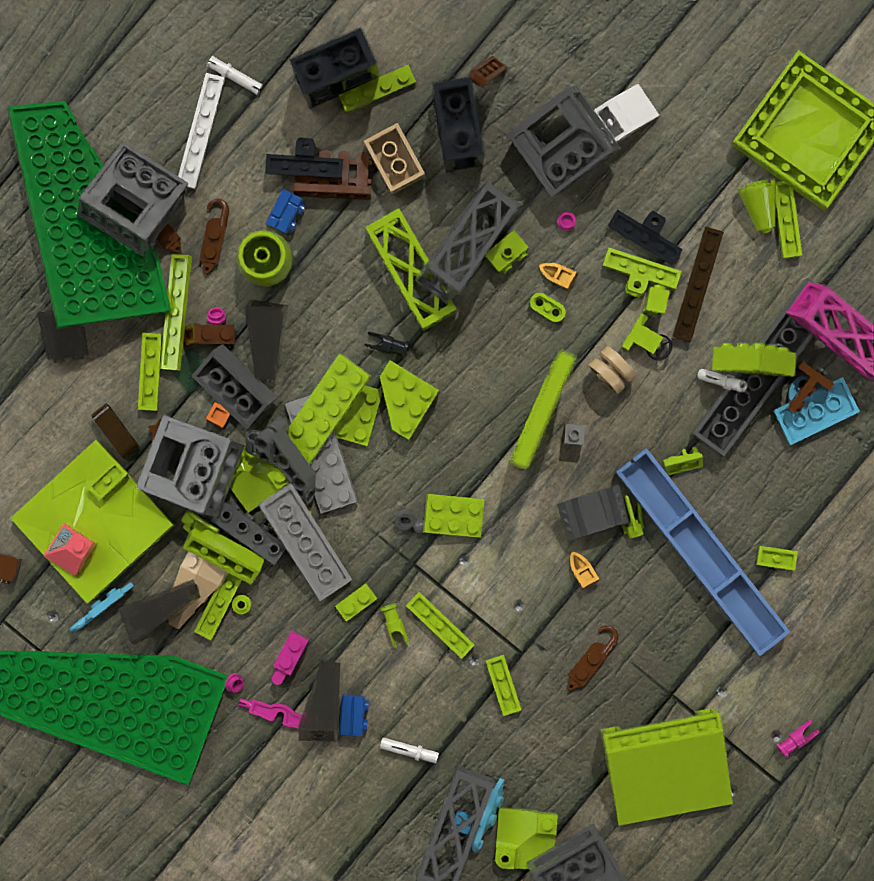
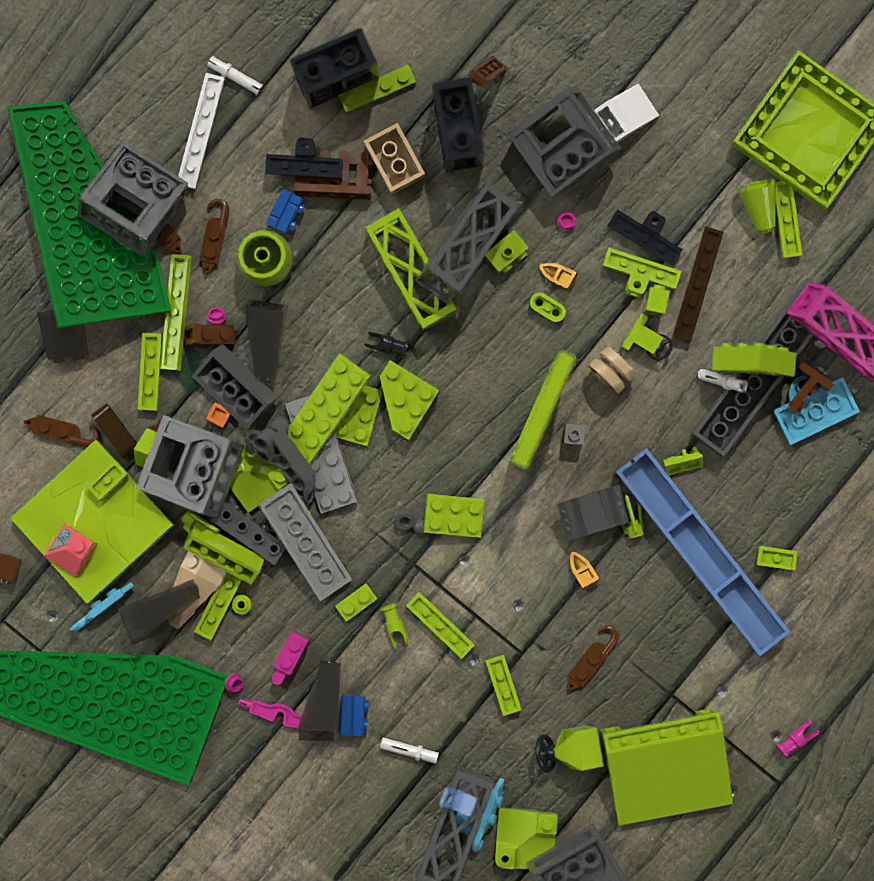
(60, 430): none -> reddish brown plate
(143, 447): none -> lime slope
(458, 801): none -> medium blue bracket
(575, 748): none -> lime piece

